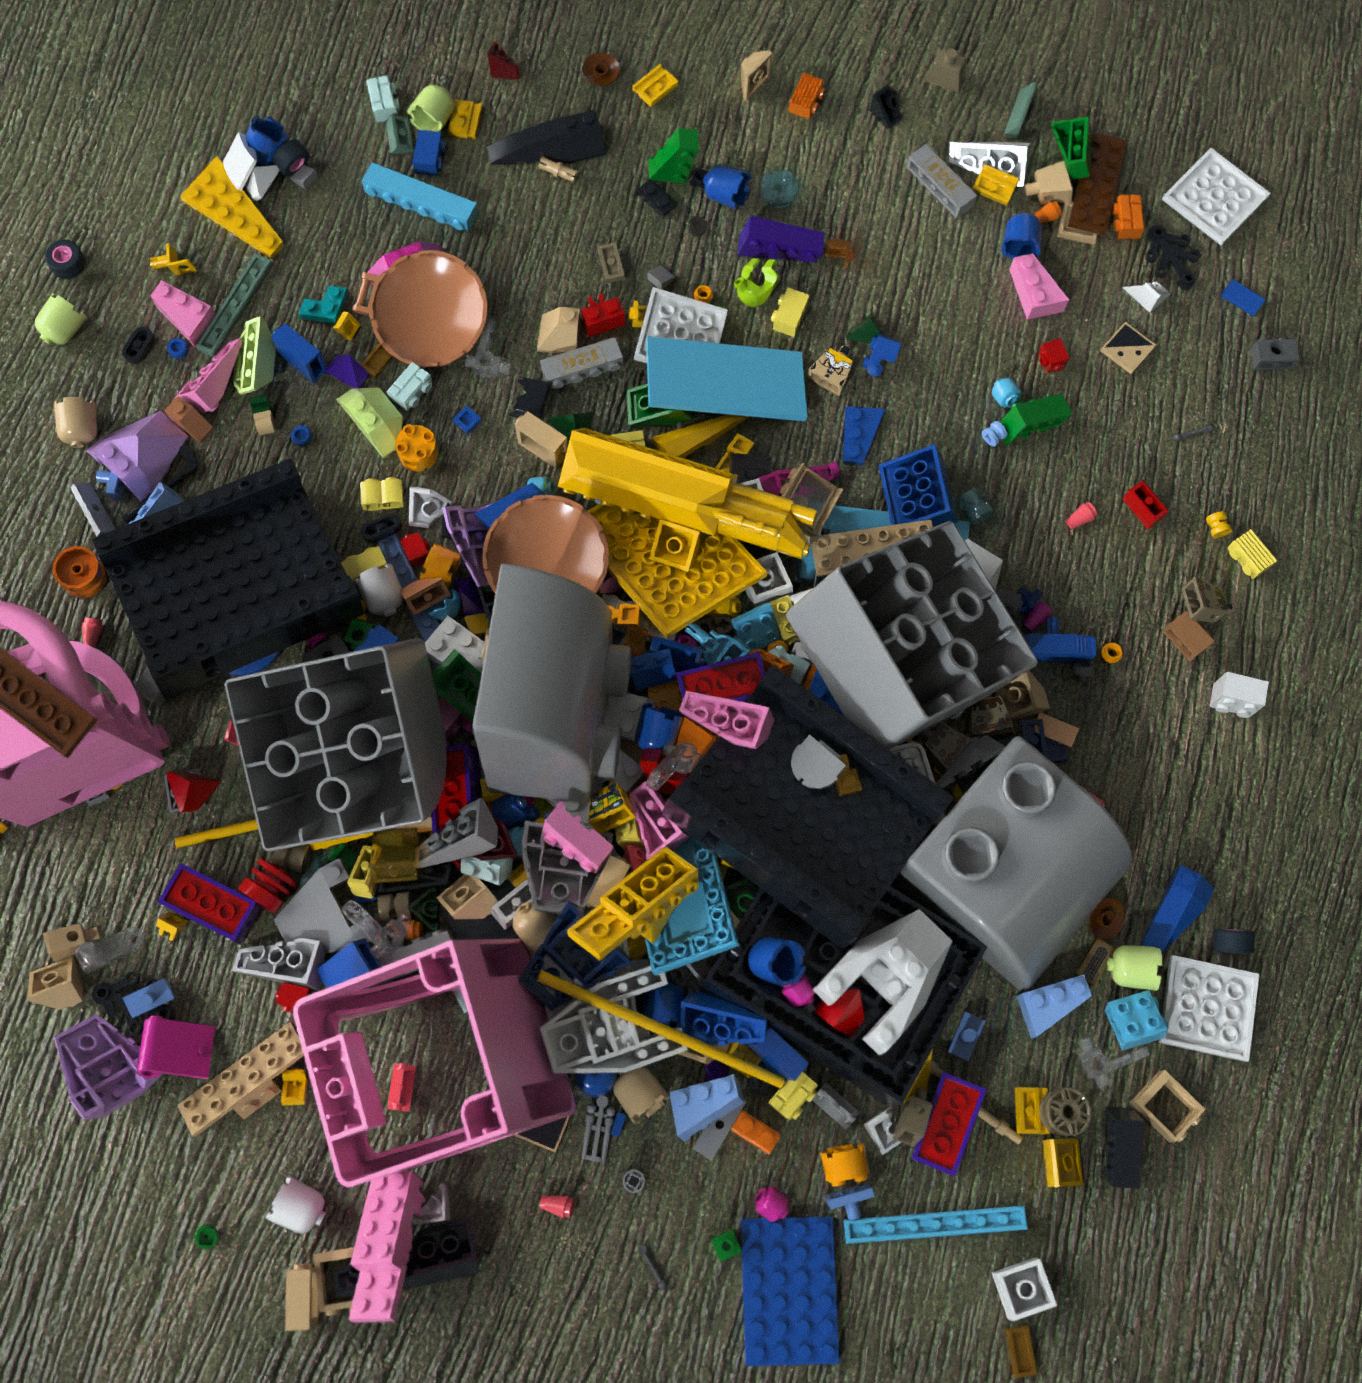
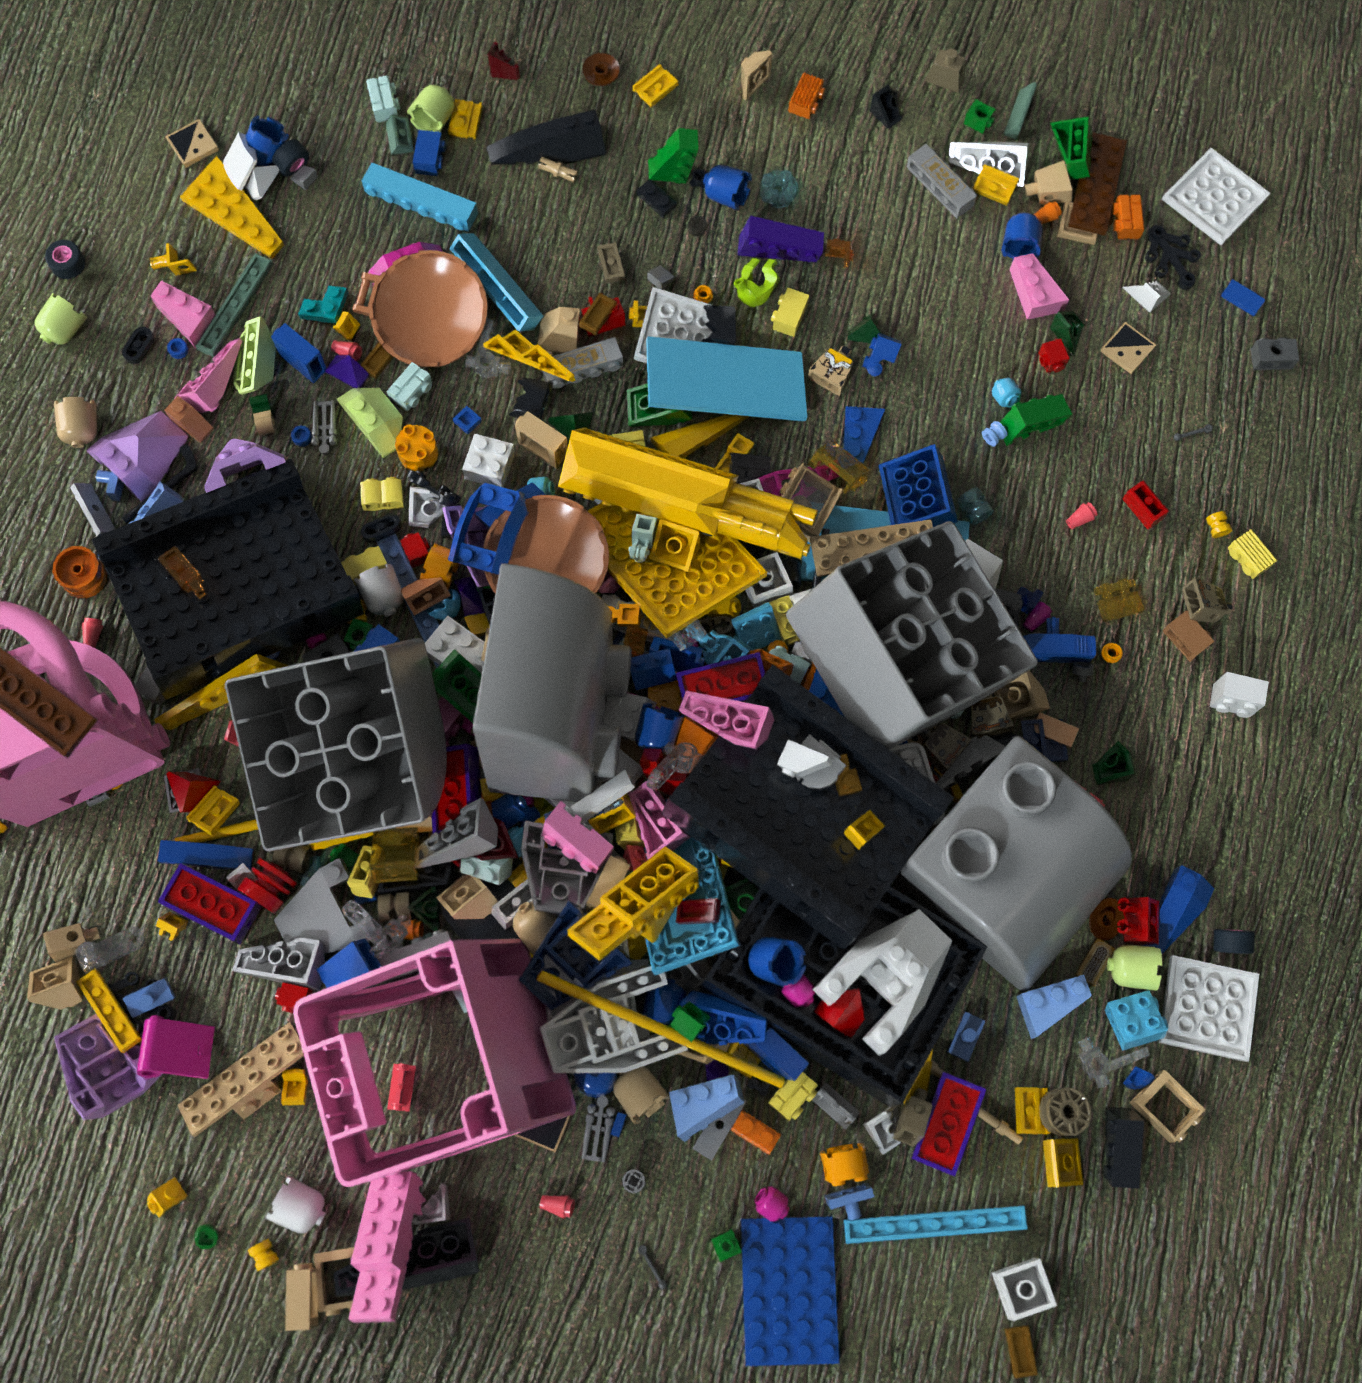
(109, 1010): none -> yellow tile
(165, 1197): none -> yellow bracket
(182, 571): none -> clear orange hinge
(192, 143): none -> tan tile
(204, 855): none -> blue slope
(213, 694): none -> yellow wing
(213, 810): none -> yellow plate
(239, 456): none -> lavender wedge
(239, 874): none -> white plate
(263, 1255): none -> yellow wheel
(324, 448): none -> light grey piece
(347, 348): none -> coral cone
(445, 494): none -> black plant
(480, 557): none -> blue wedge
(488, 460): none -> white brick
(497, 282): none -> medium azure brick
(520, 349): none -> yellow wedge
(597, 314): none -> pearl gold tile
(603, 796): none -> white tile
(643, 537): none -> light aqua brick
(689, 635): none -> clear bracket
(689, 1020): none -> green brick
(698, 911): none -> dark red tile
(722, 324): none -> black piece
(801, 760): none -> white slope
(842, 463): none -> clear yellow panel
(863, 829): none -> yellow slope
(979, 116): none -> green brick
(1068, 328): none -> dark green slope
(1114, 765): none -> dark green slope
(1121, 605): none -> clear yellow plate
(1138, 1079): none -> blue tile
(1140, 920): none -> red brick

